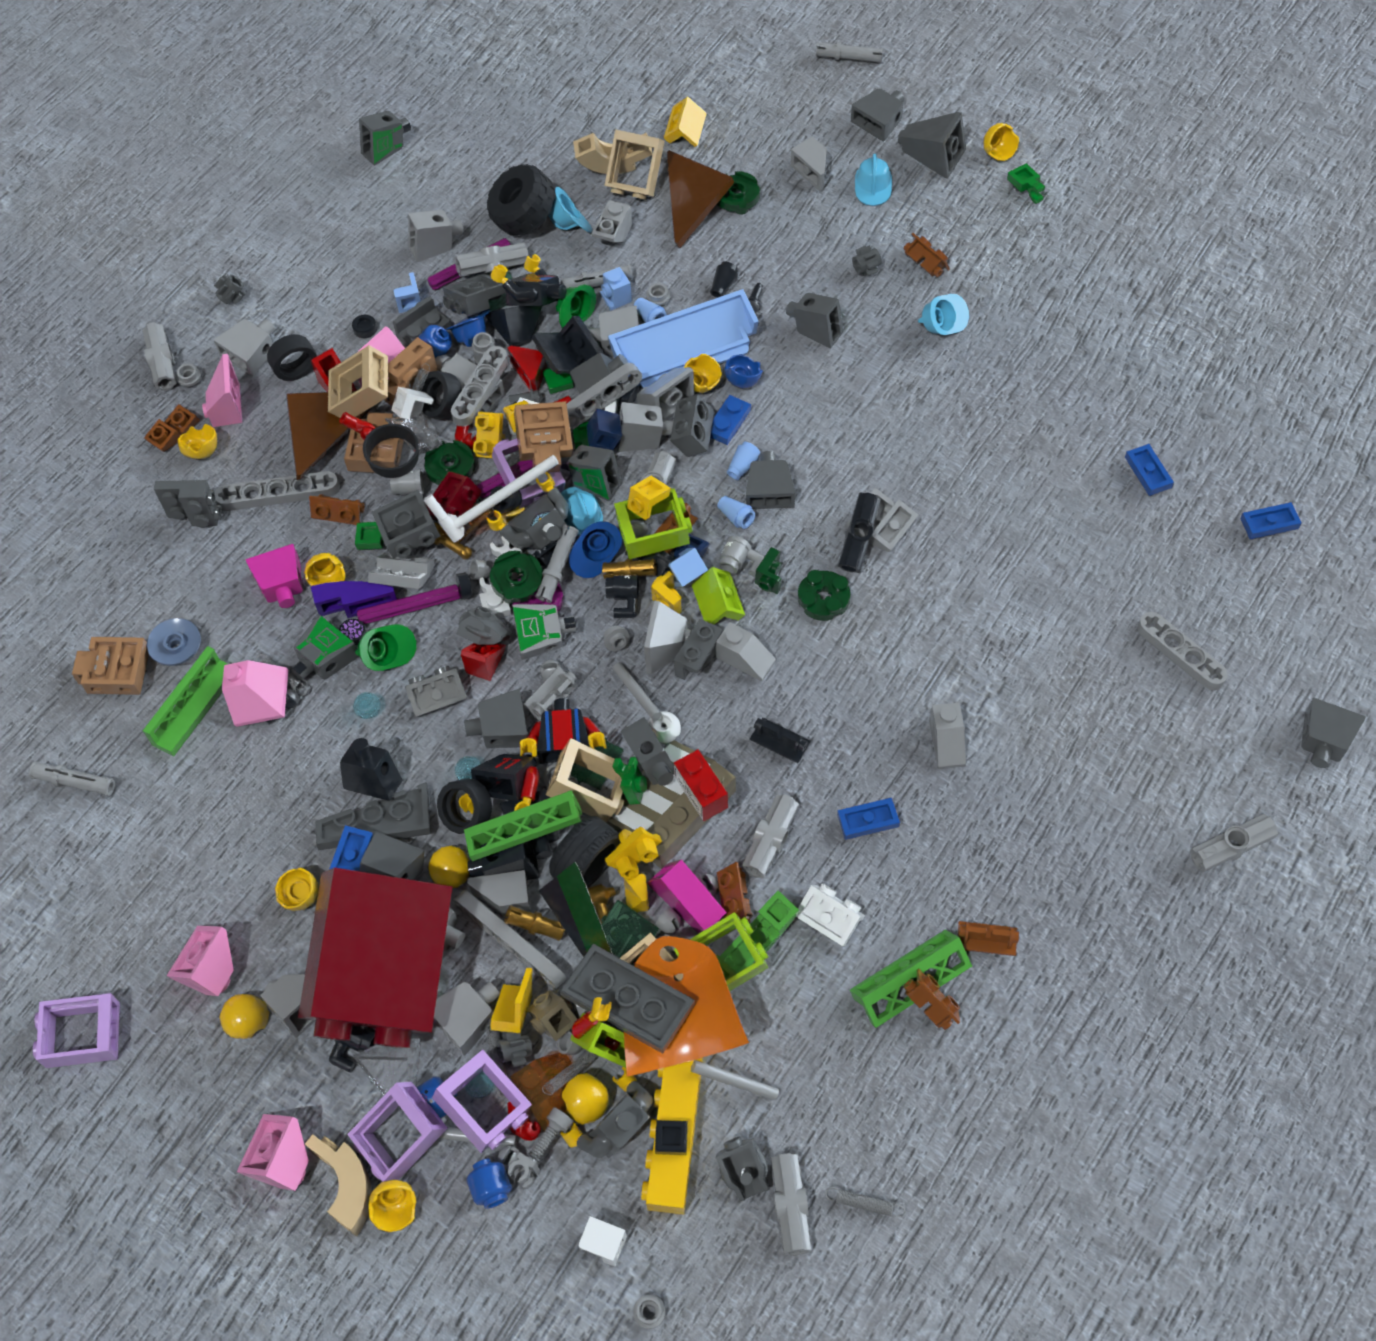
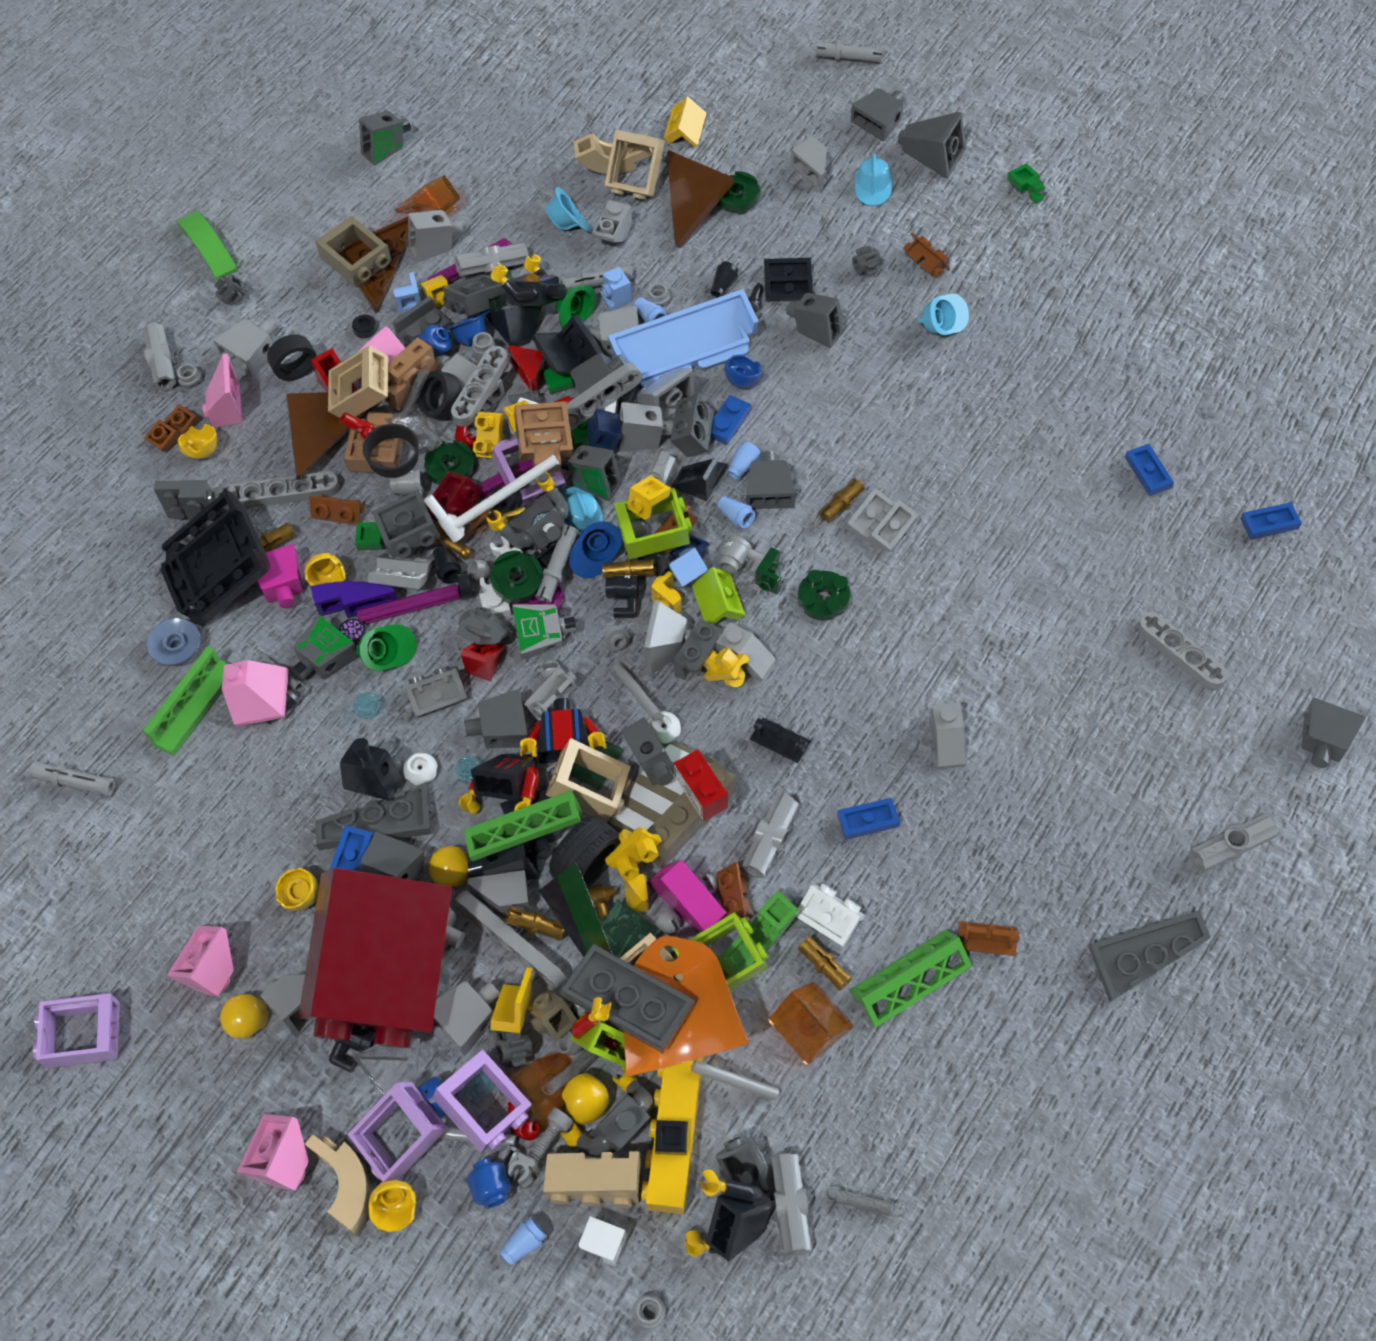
(112, 665): medium nougat piece -> none
(207, 244): none -> bright green slope
(213, 559): none -> black wedge
(276, 537): none -> pearl gold pin
(343, 236): none -> dark tan window
(377, 285): none -> reddish brown tile
(409, 402): white panel -> none
(423, 775): none -> white plate
(432, 196): none -> clear orange slope
(434, 289): none -> yellow slope
(445, 565): none -> black cone
(447, 807): black tyre -> none
(520, 199): black tyre -> none
(523, 1241): none -> light blue cone
(593, 1179): none -> tan wedge
(633, 782): green plate -> none
(699, 478): none -> black slope
(705, 371): yellow hair -> none
(725, 667): none -> yellow hips
(736, 1219): none -> black torso
(787, 278): none -> black slope
(809, 1022): none -> clear orange slope
(824, 963): none -> pearl gold pin
(841, 500): none -> pearl gold pin
(854, 546): black piece -> none
(942, 1007): dark orange hinge -> none
(1000, 142): yellow hair -> none
(1138, 954): none -> dark grey wing

